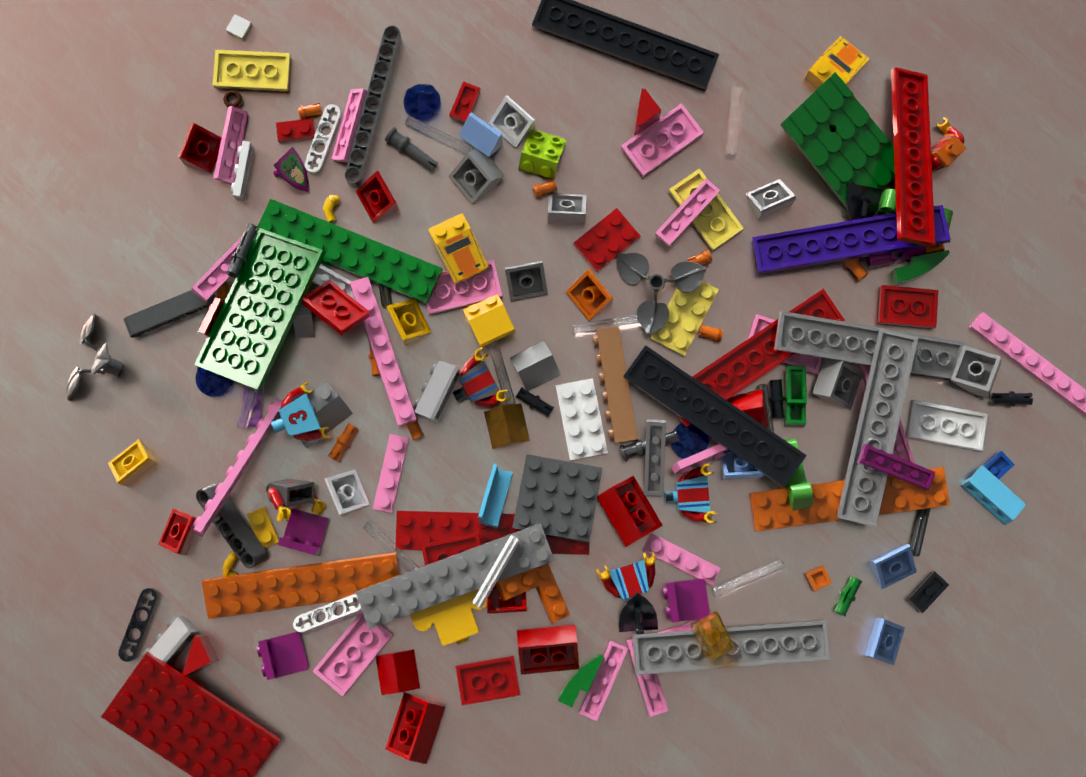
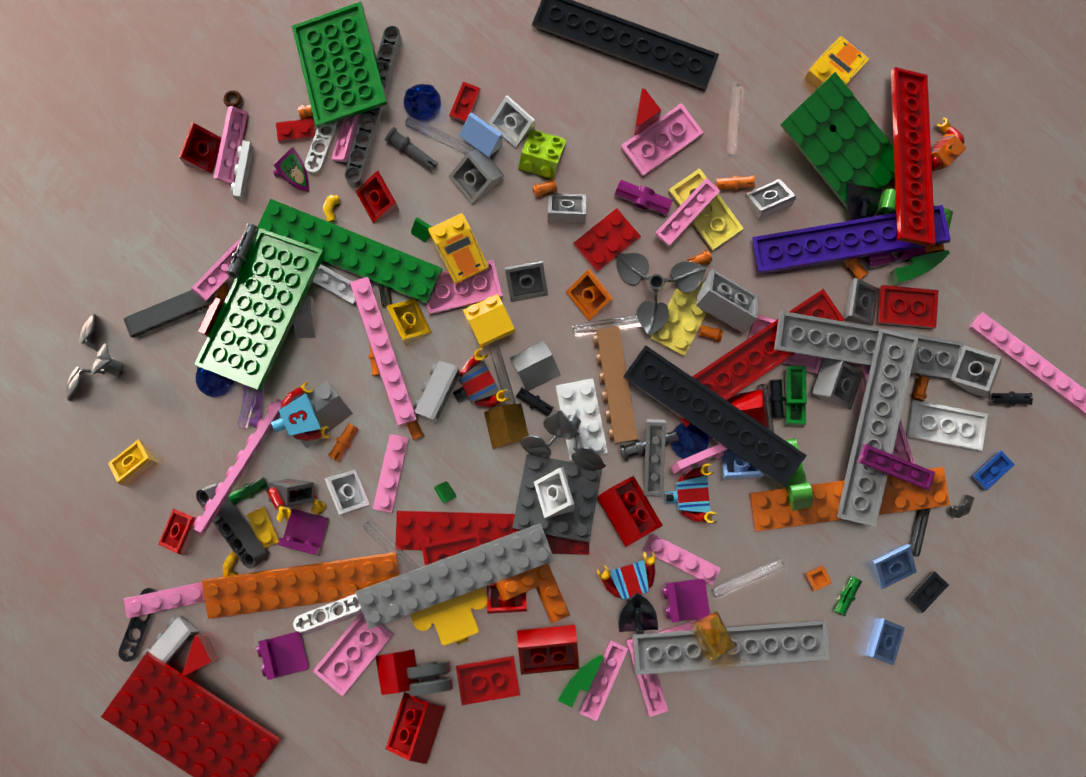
(164, 600): none -> bright pink plate
(238, 26): white tile -> none
(248, 490): none -> green pin
(251, 70): light yellow plate -> none
(335, 307): red plate -> none
(339, 65): none -> green plate
(420, 230): none -> green slope
(429, 676): none -> dark grey wheel
(445, 492): none -> green slope
(495, 497): medium azure panel -> none
(496, 571): white axle -> none
(554, 494): none -> white slope
(566, 428): none -> dark grey plant
(643, 197): none -> magenta piece
(728, 301): none -> light grey slope
(735, 183): none -> orange pin
(861, 302): none -> light grey slope
(920, 389): none -> orange pin
(963, 509): none -> clear smoke arm
(994, 495): medium azure panel -> none

